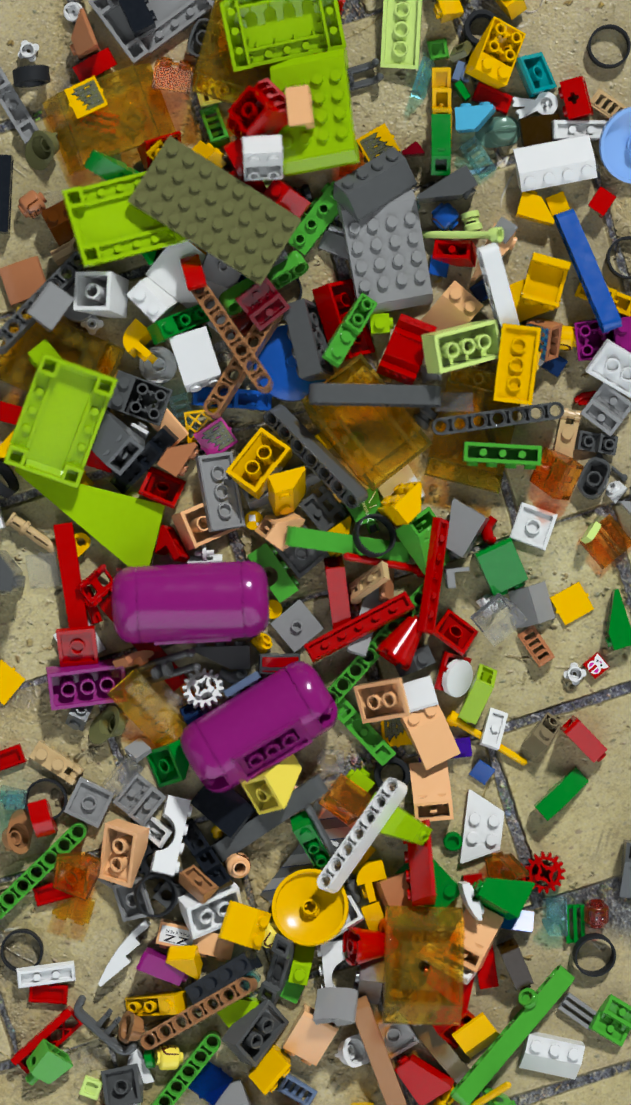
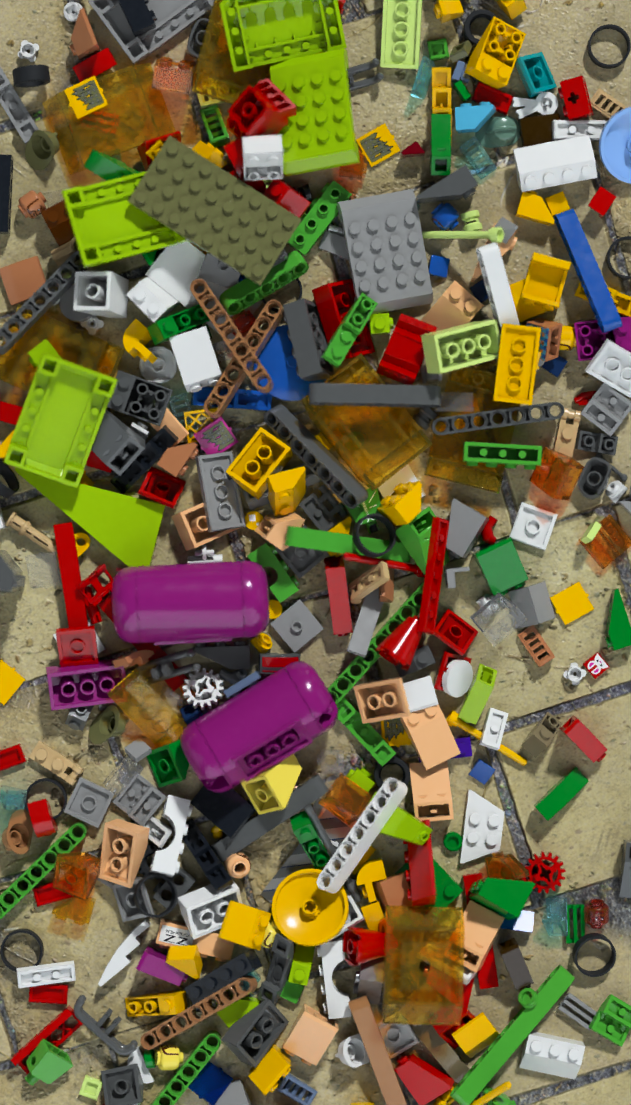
(50, 306): light grey slope -> none
(130, 1027): medium nougat piece -> none
(170, 543): red slope -> none
(193, 272): red slope -> none
(197, 883): medium nougat slope -> none
(262, 303): dark red slope -> none
(299, 106): light nougat panel -> none
(336, 1005): light grey slope -> none
(359, 627): red tile -> none
(374, 184): dark grey slope -> none
(455, 252): red slope -> none
(473, 906): white slope -> none

